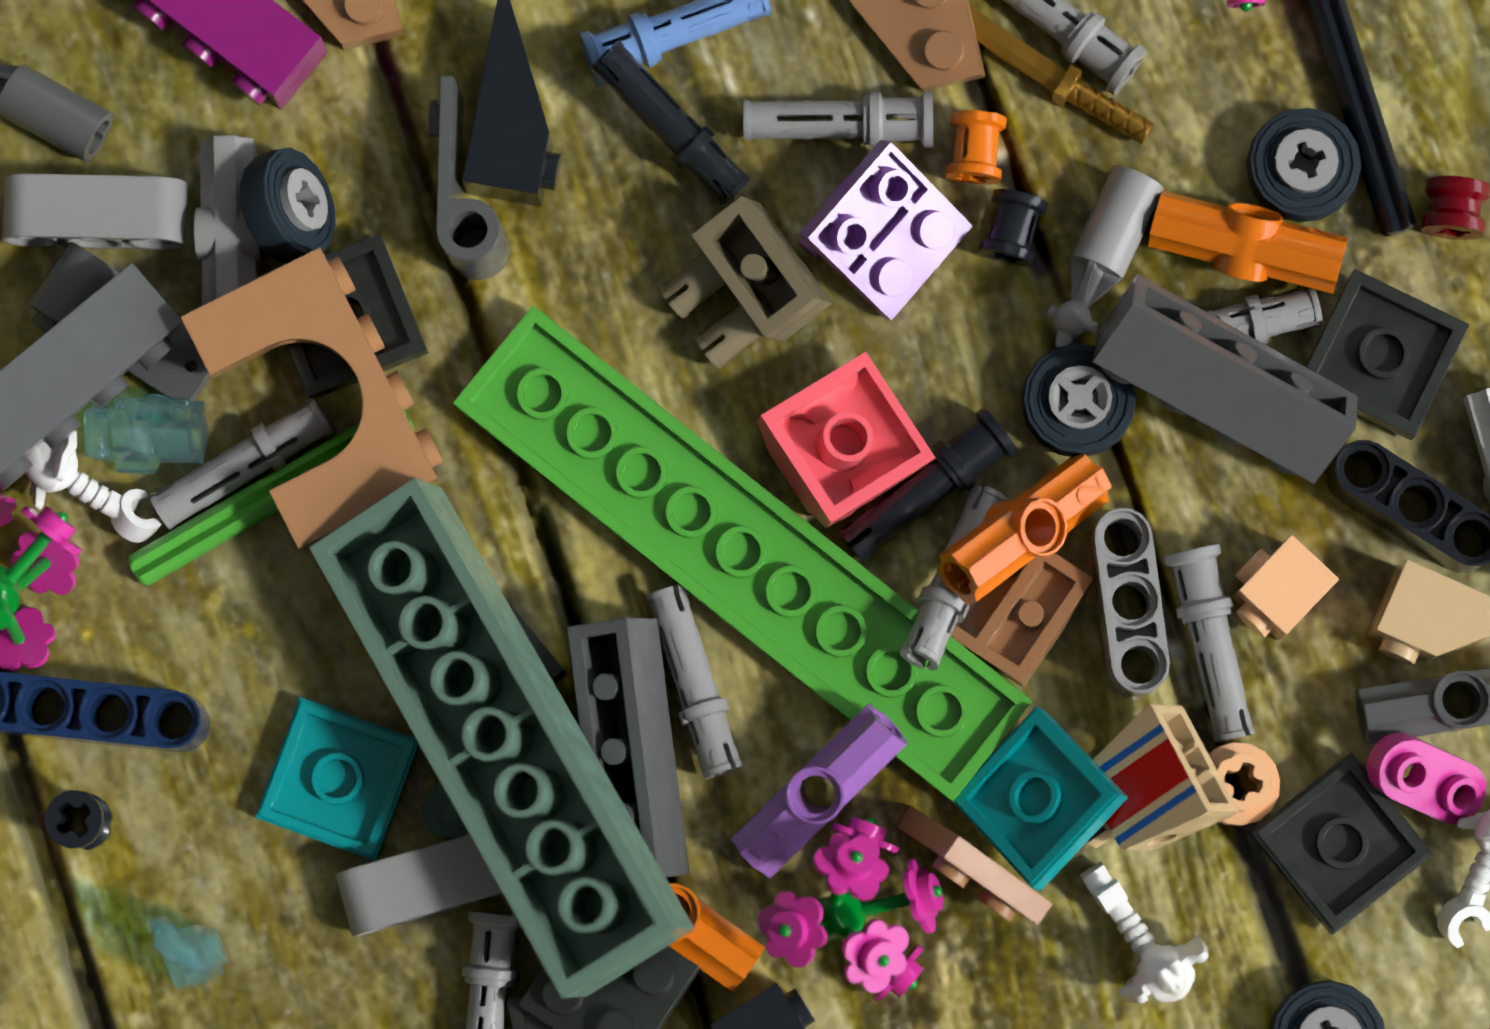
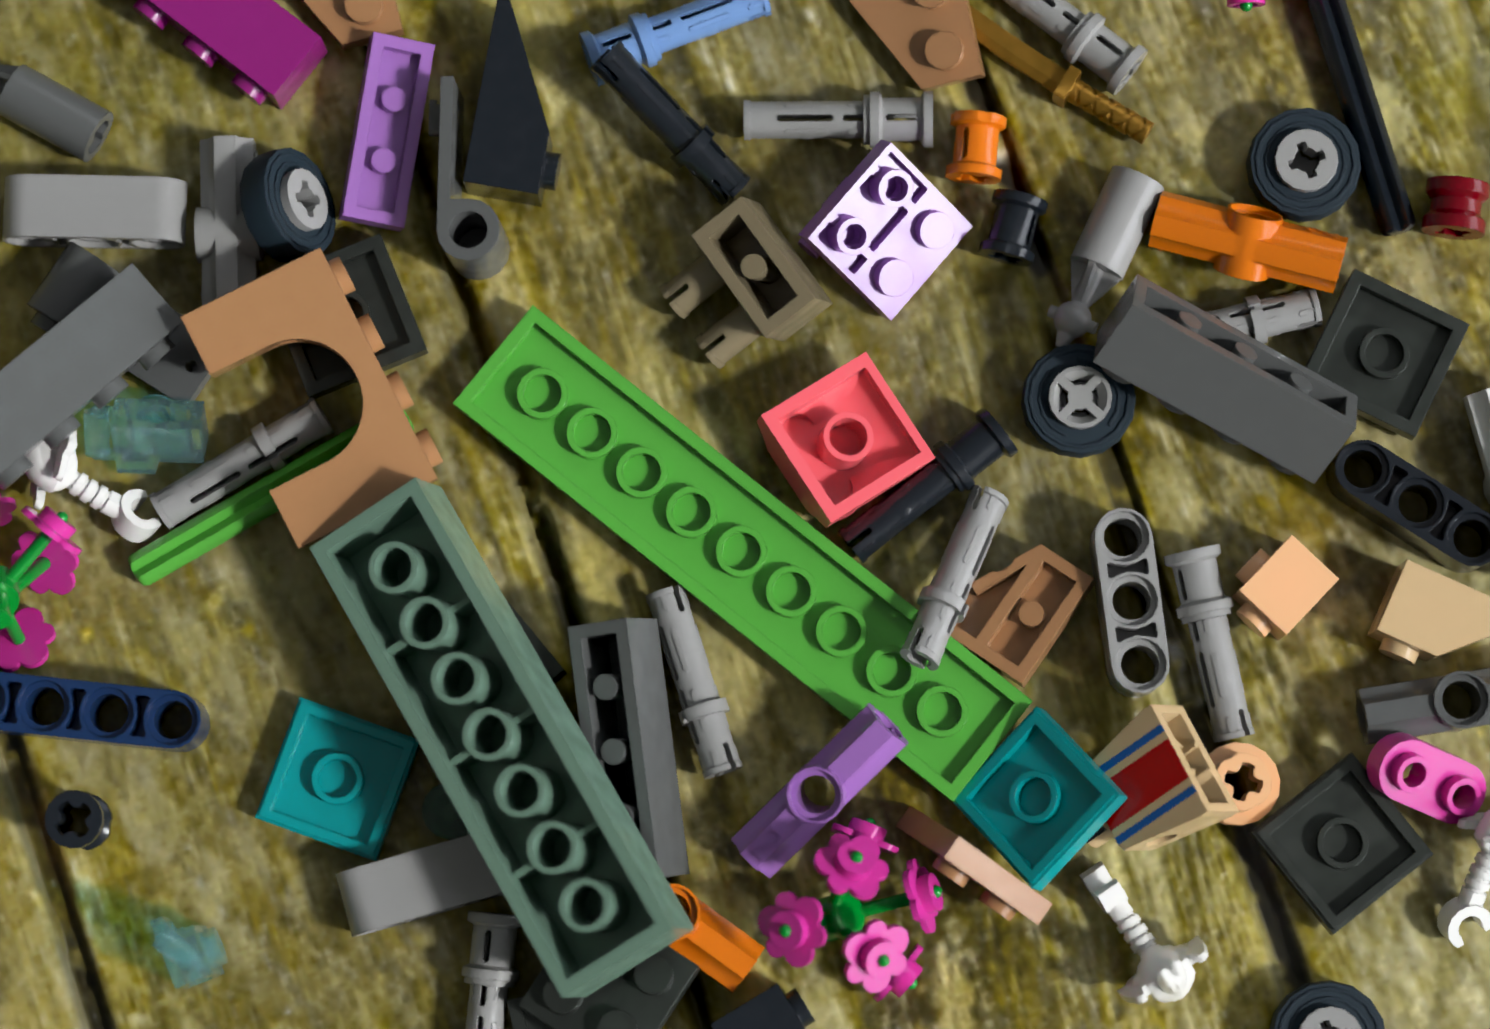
(386, 131): none -> medium lavender plate
(1024, 528): orange piece -> none

